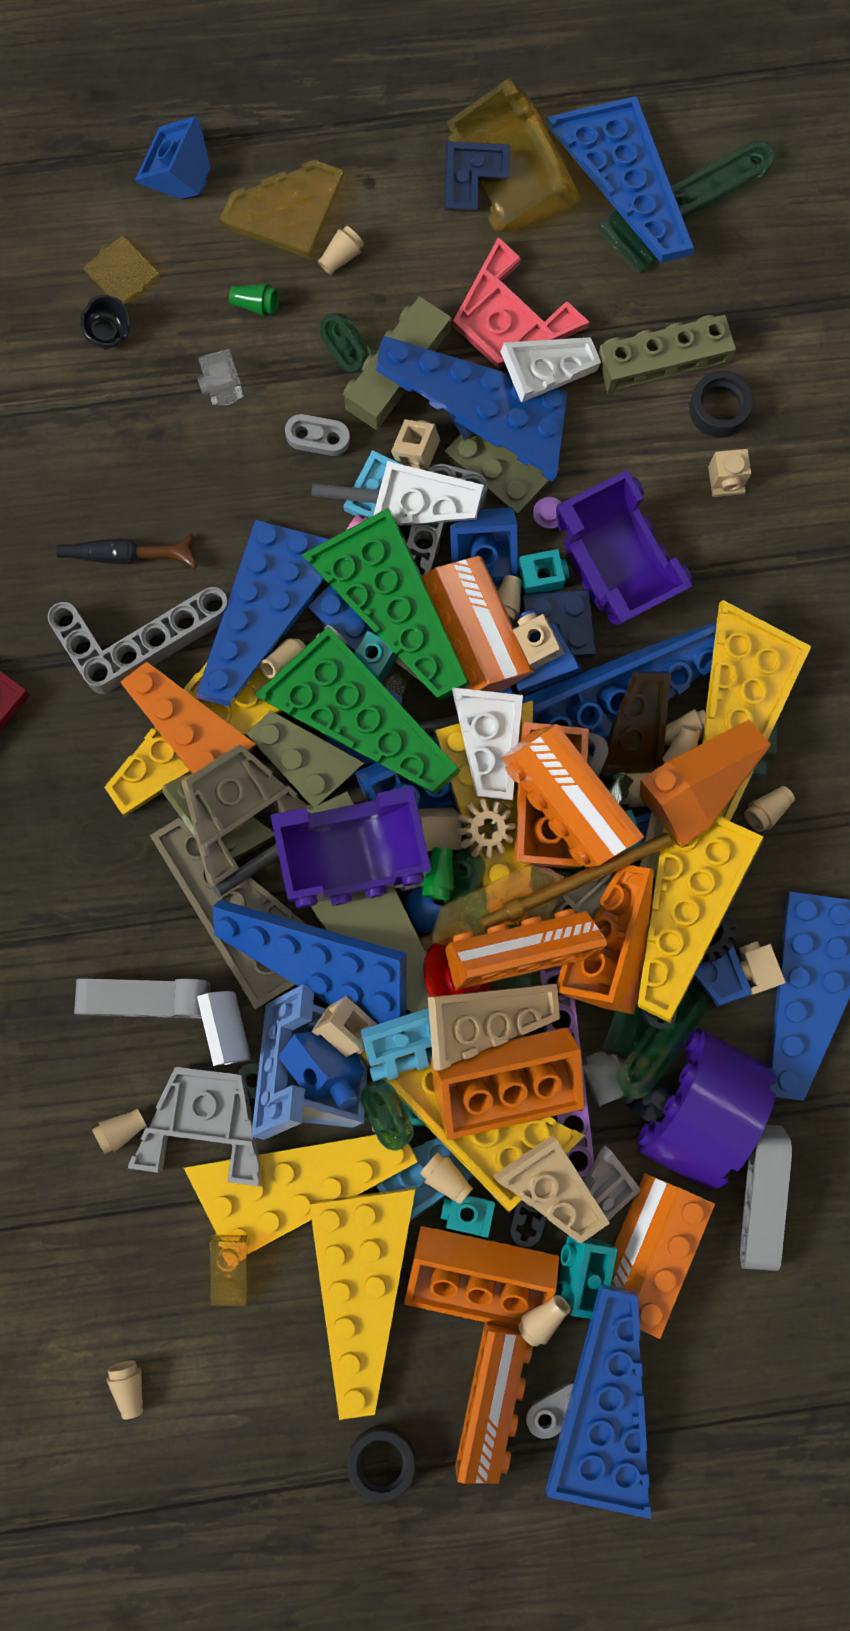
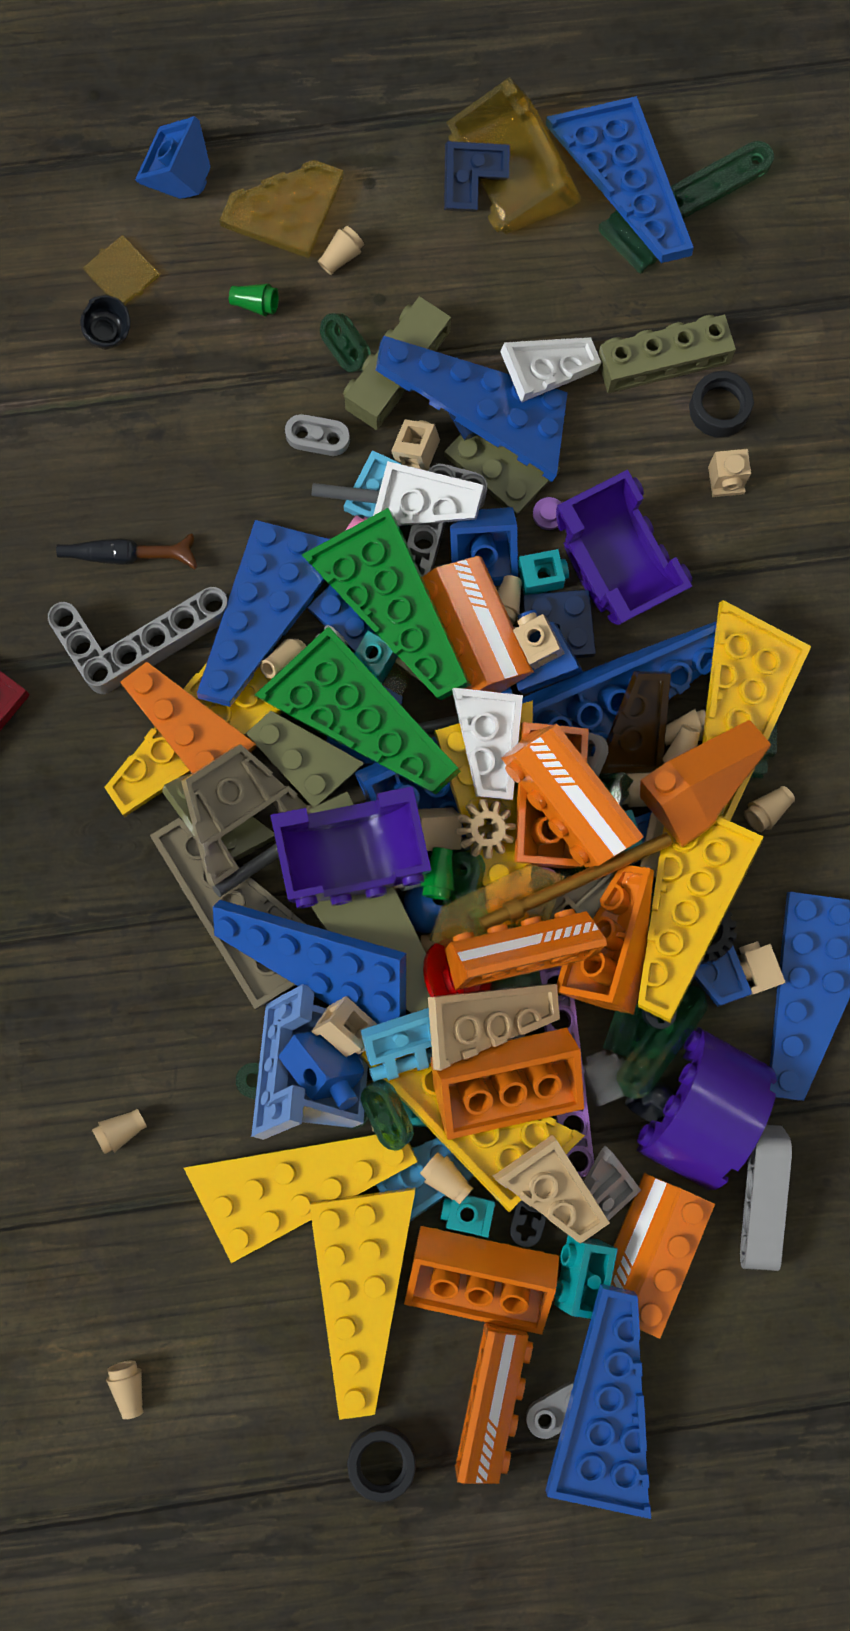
(140, 997): light grey beam -> none
(208, 1109): light grey wing -> none
(219, 378): clear brick -> none
(224, 1027): white slope -> none
(229, 1270): clear yellow plate -> none
(496, 315): coral wing -> none
(541, 1322): tan cone -> none

